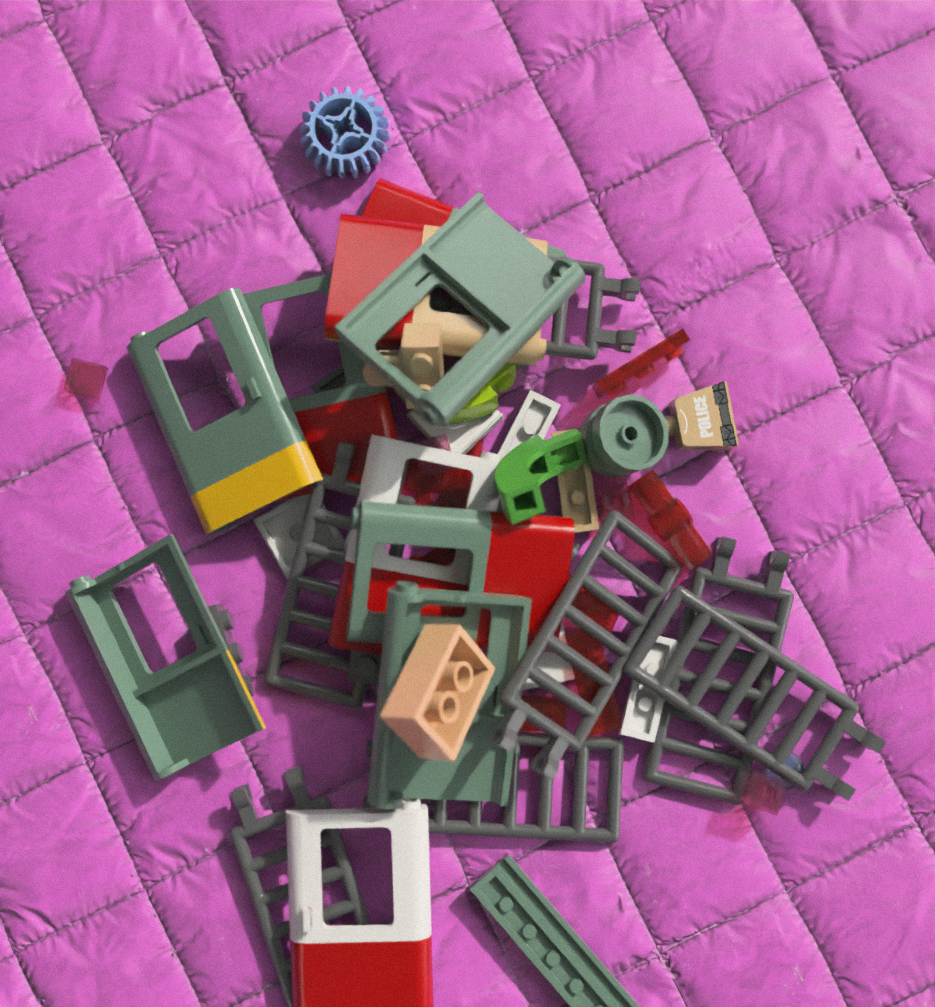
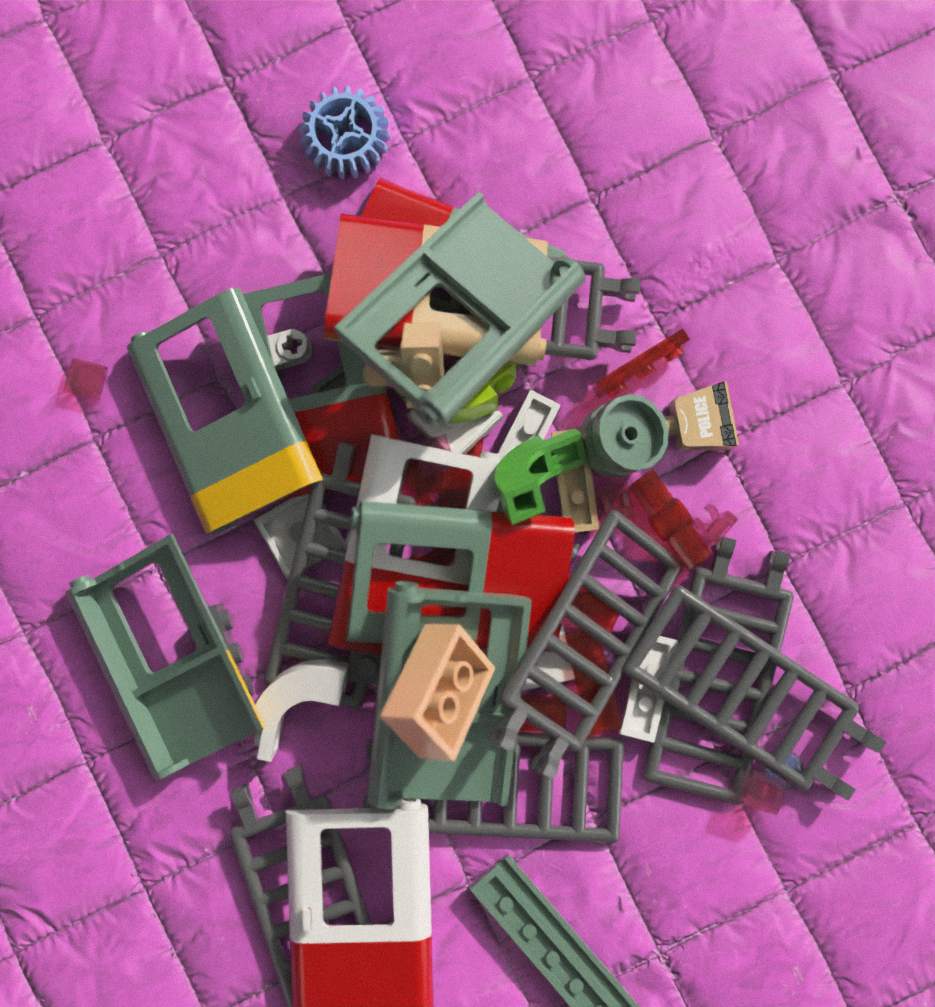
(282, 342): none -> white piece
(307, 681): none -> white arch
(718, 525): none -> clear pink tile

